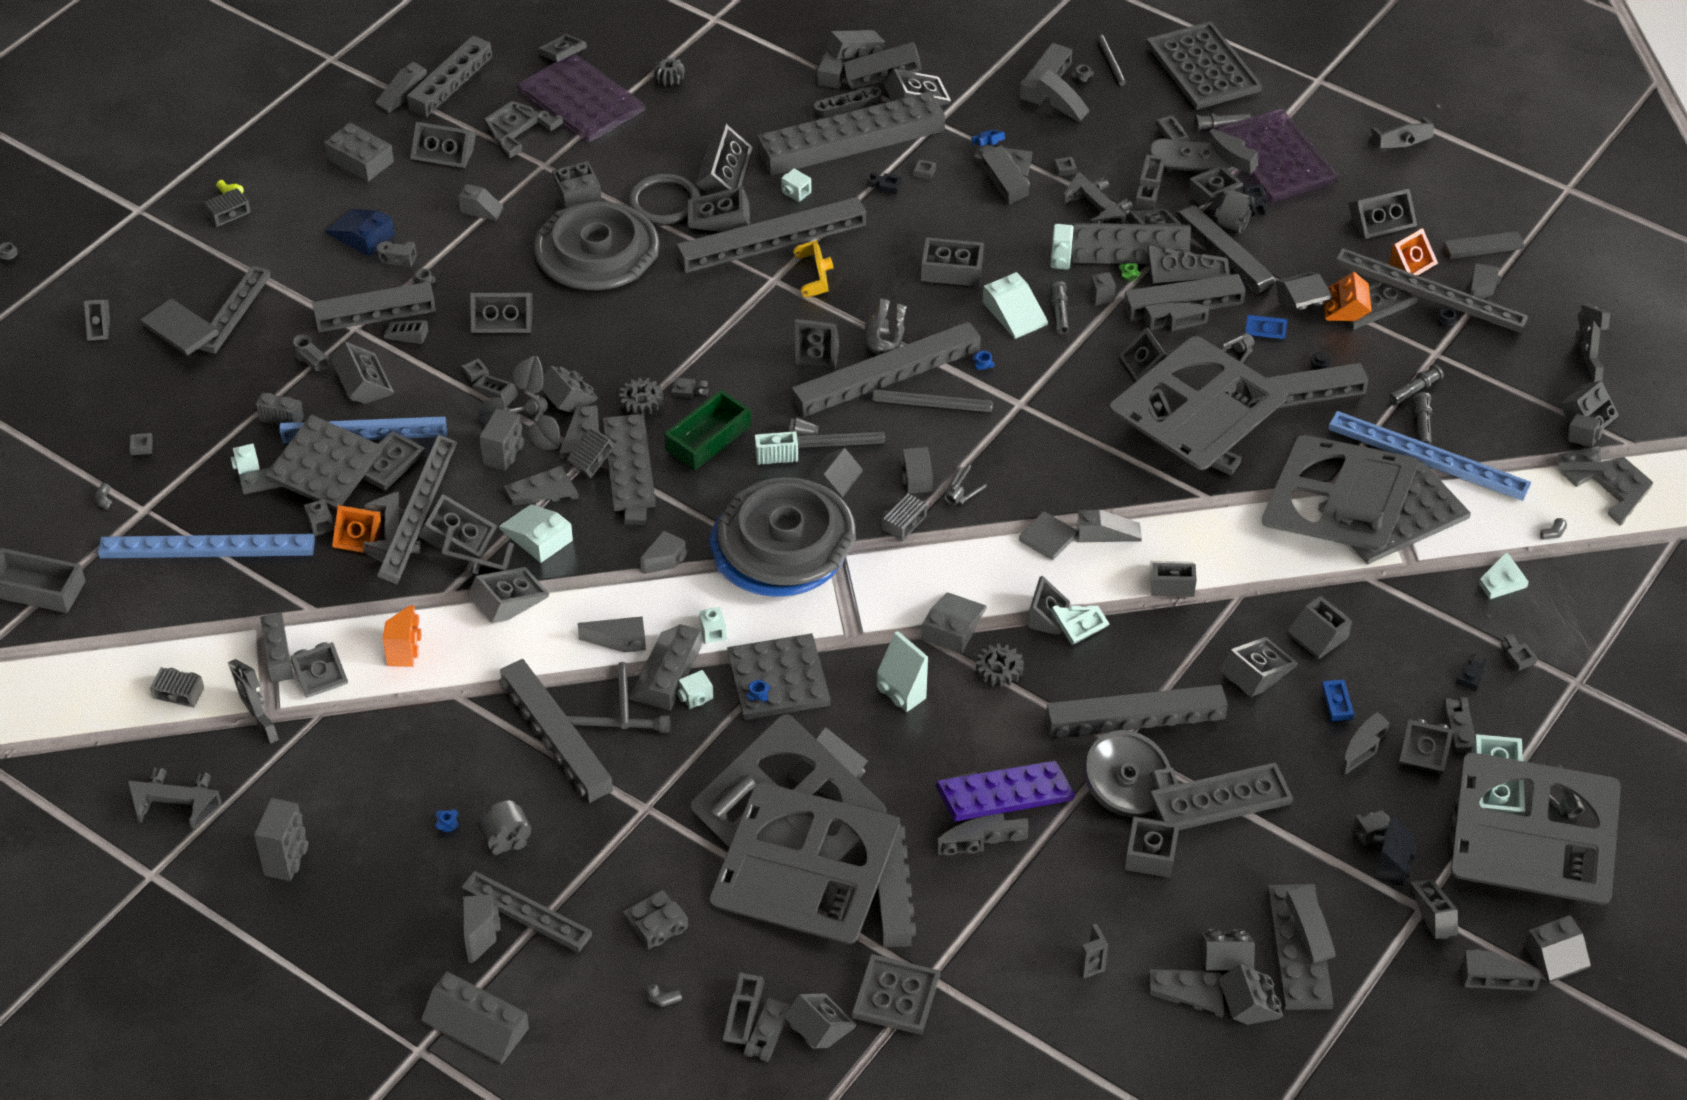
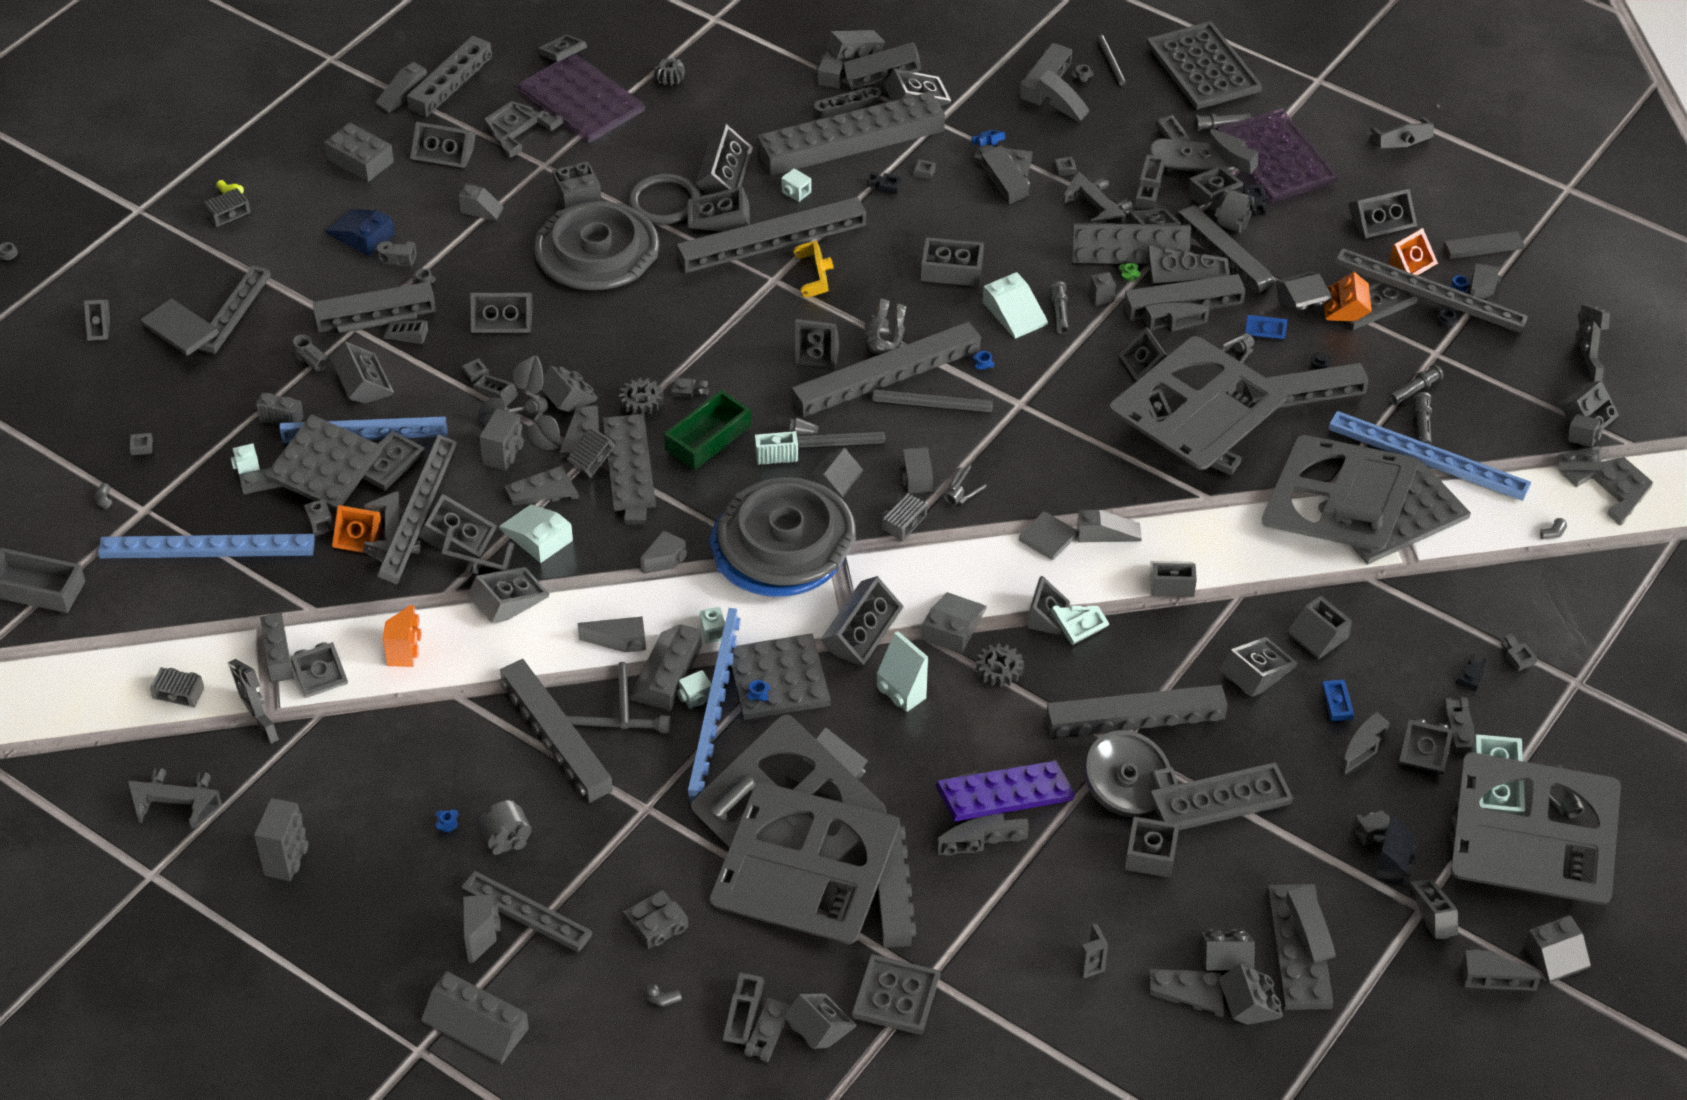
(376, 322): none -> dark grey bar
(713, 711): none -> medium blue plate
(862, 621): none -> dark grey slope
(1061, 246): light aqua brick -> none
(1460, 283): none -> blue plate
(1503, 578): light aqua wing -> none

